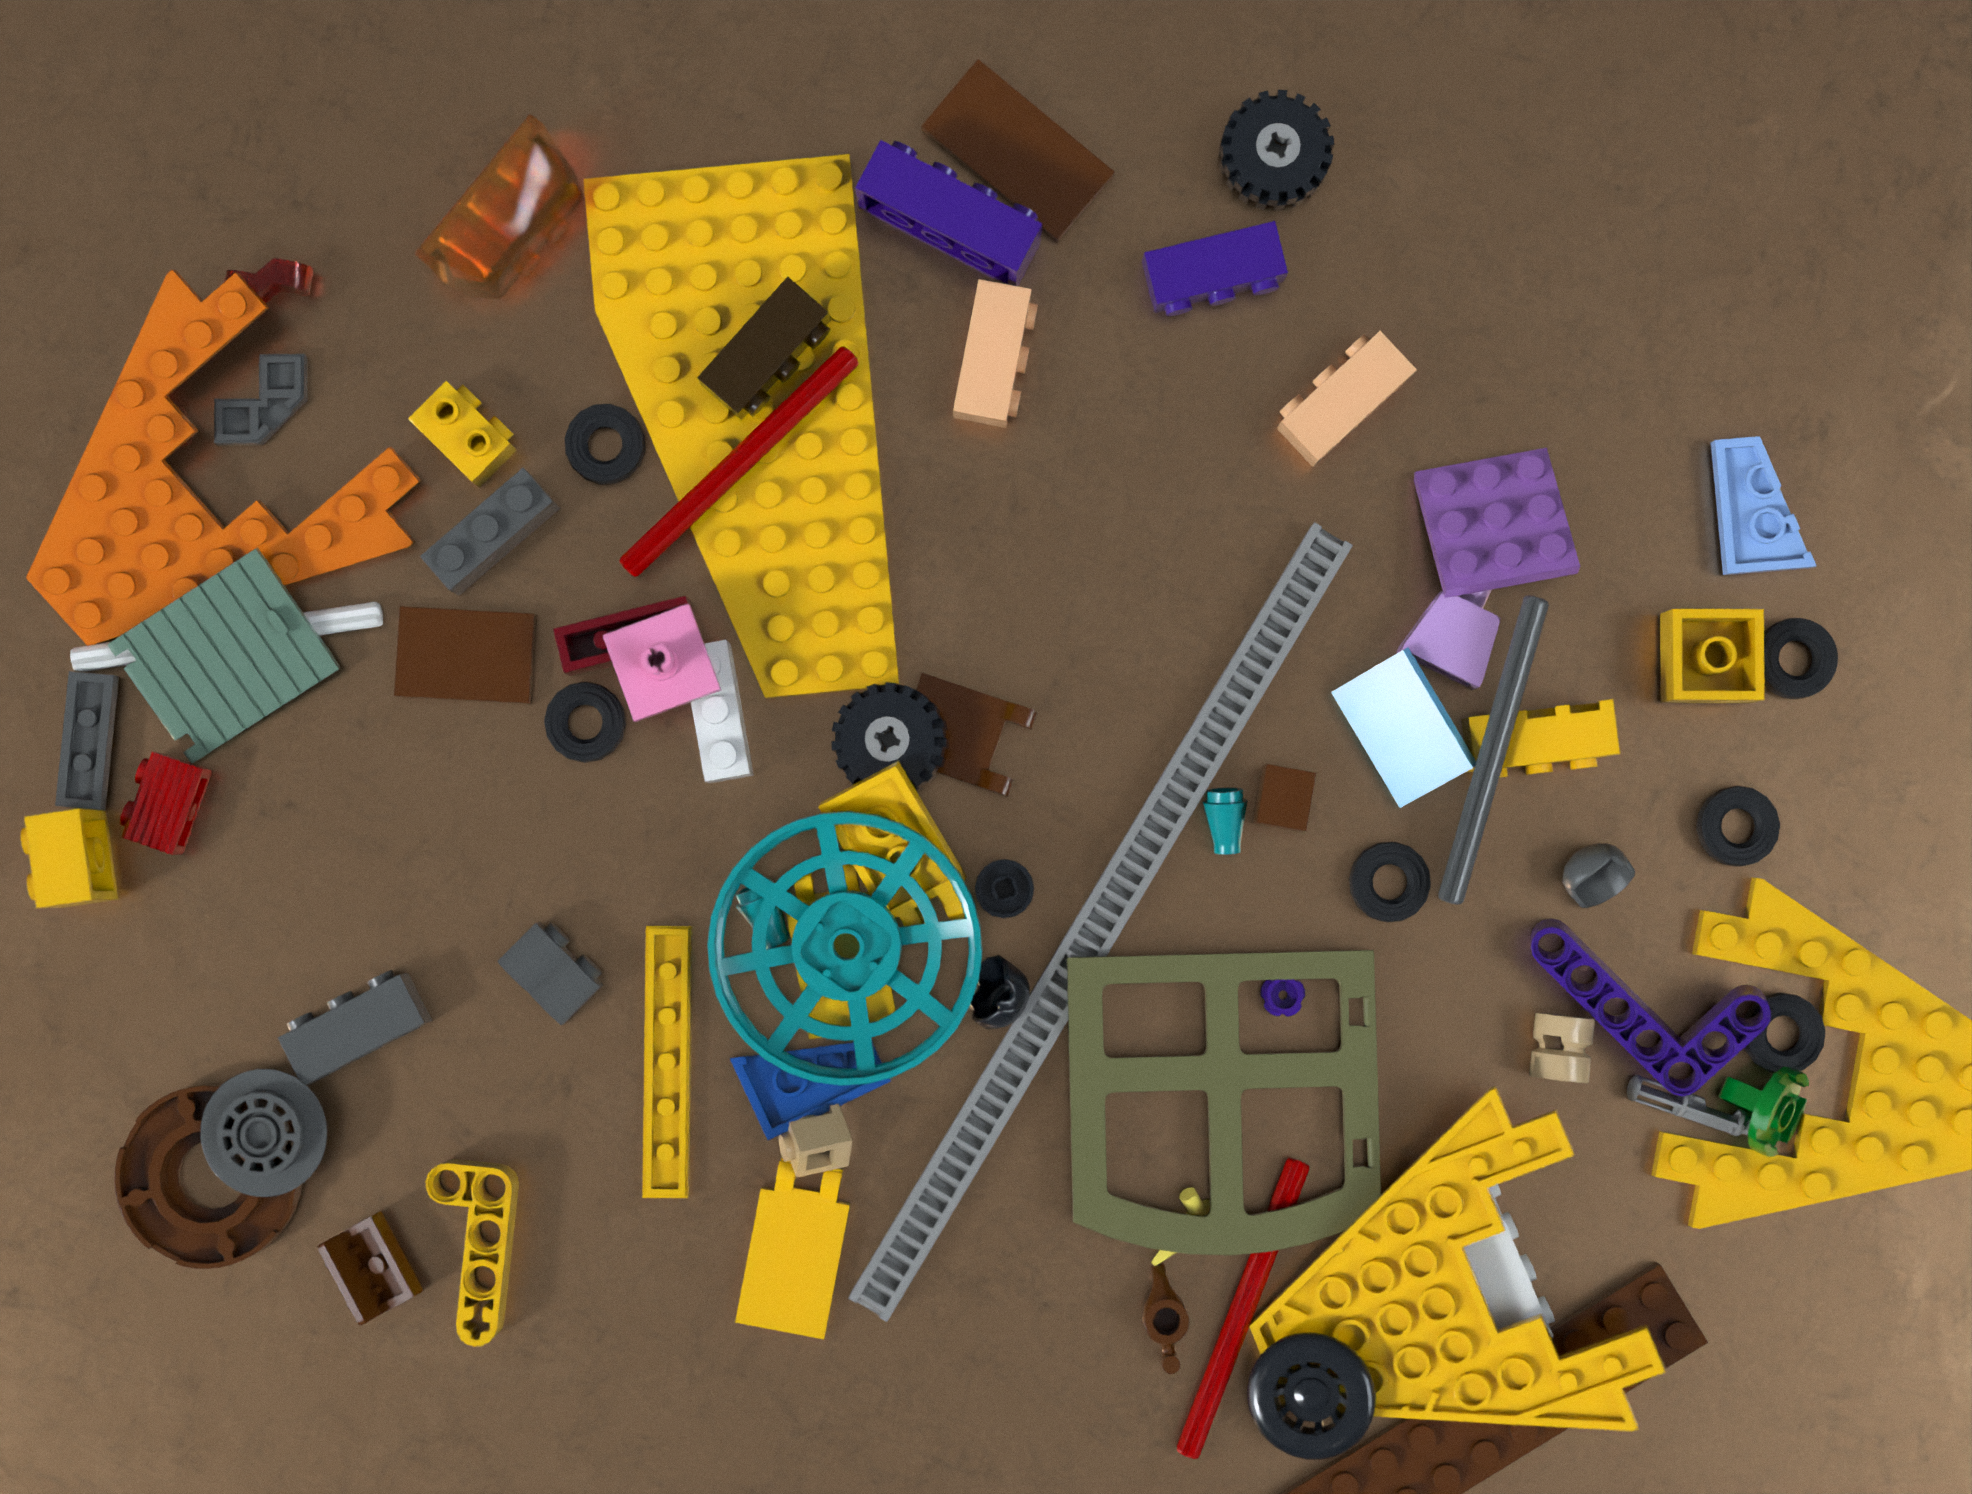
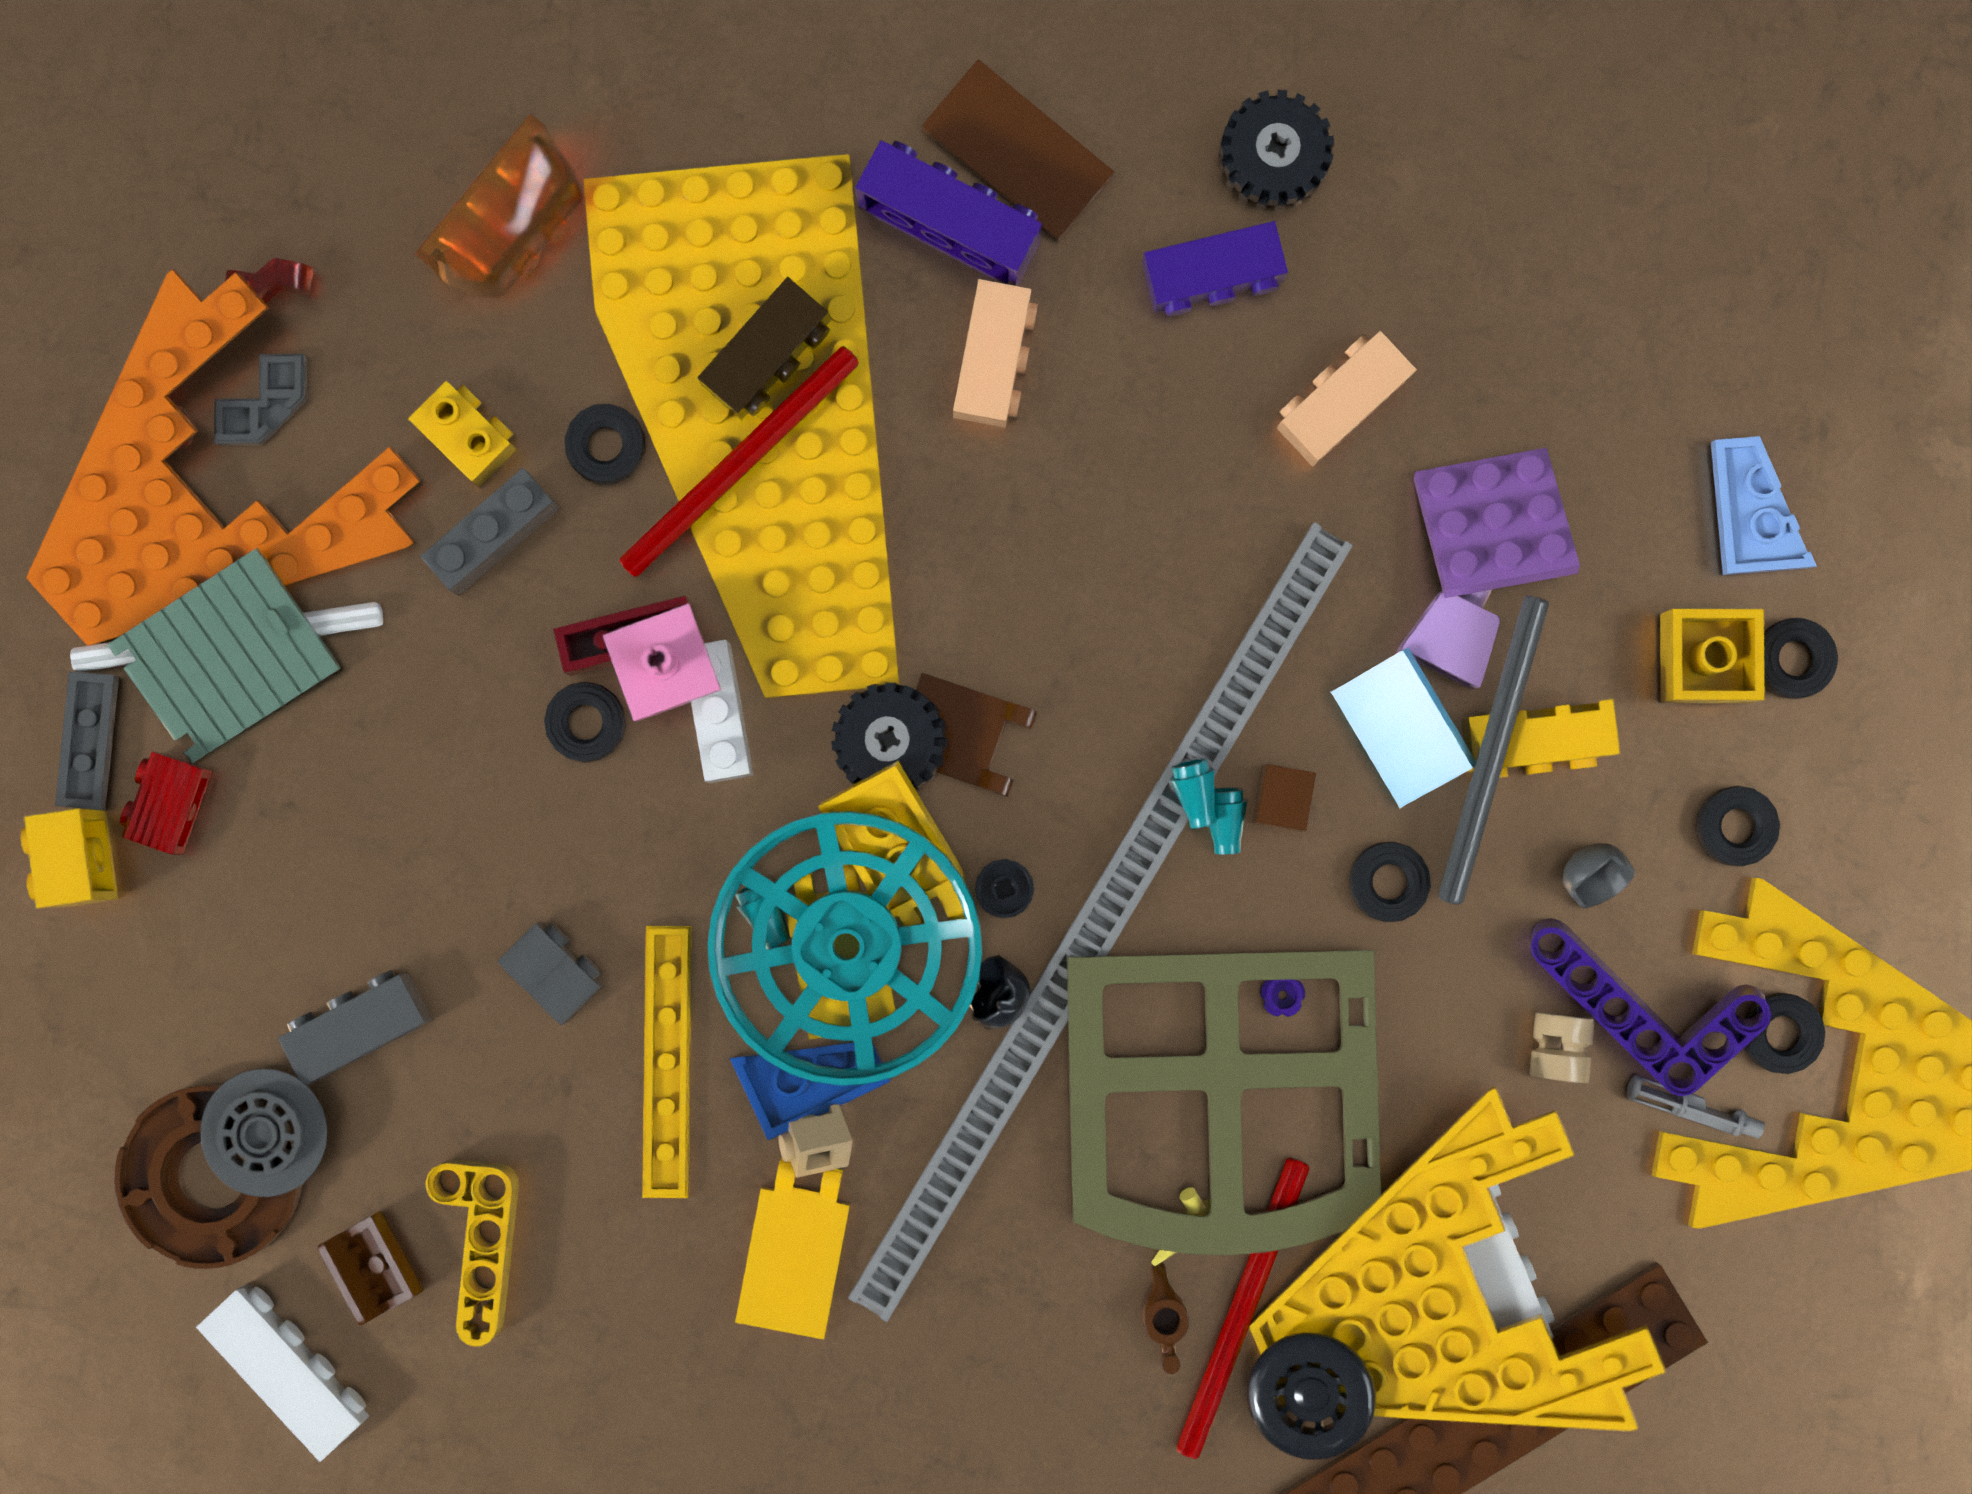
(283, 1370): none -> white brick
(465, 655): reddish brown tile -> none
(1195, 789): none -> teal cone
(1774, 1110): green tile -> none

